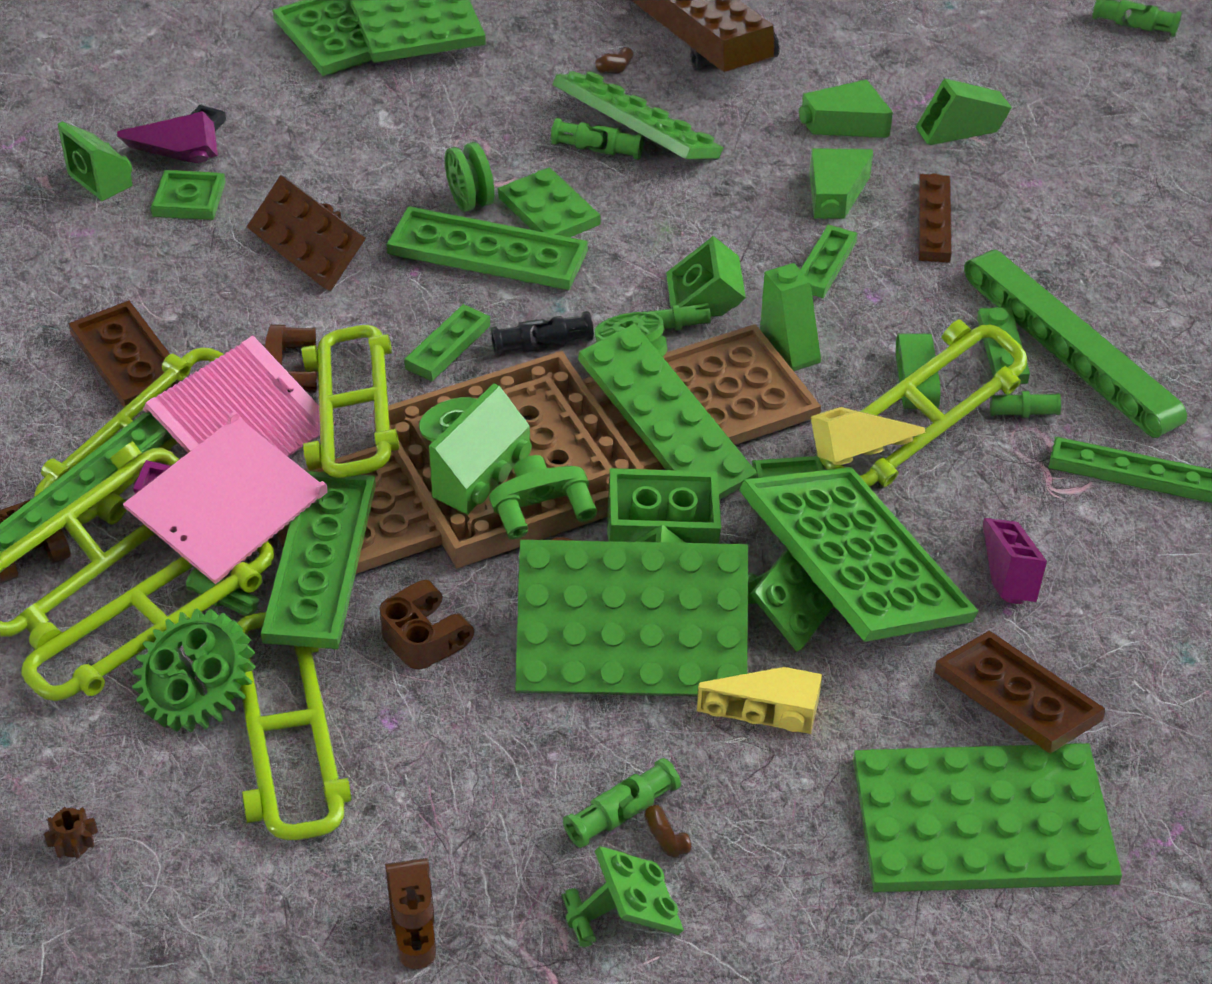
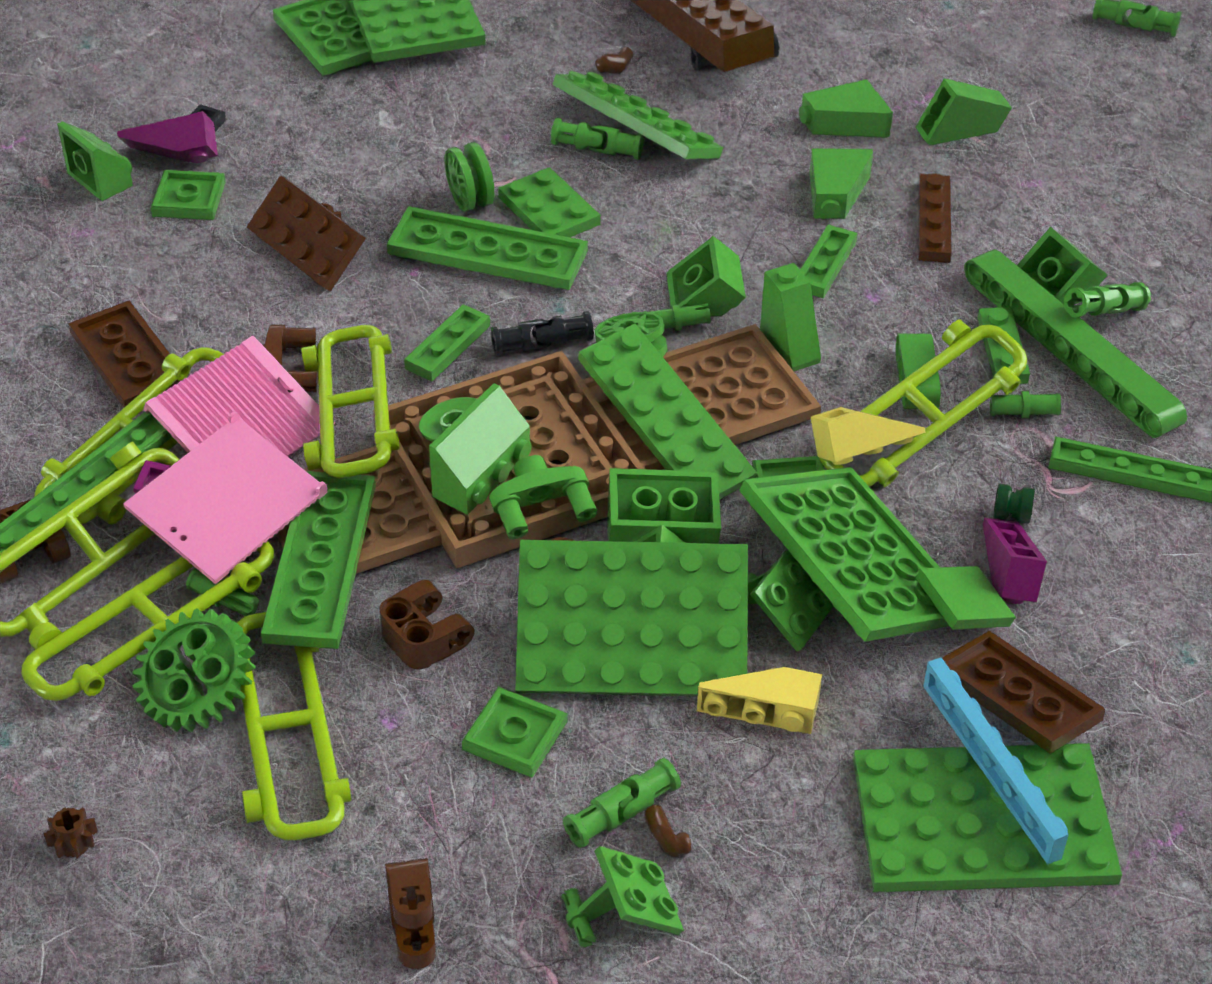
(514, 732): none -> bright green tile
(965, 597): none -> bright green tile
(999, 766): none -> medium azure plate
(1015, 503): none -> dark green wheel
(1060, 265): none -> bright green slope
(1107, 299): none -> bright green piece

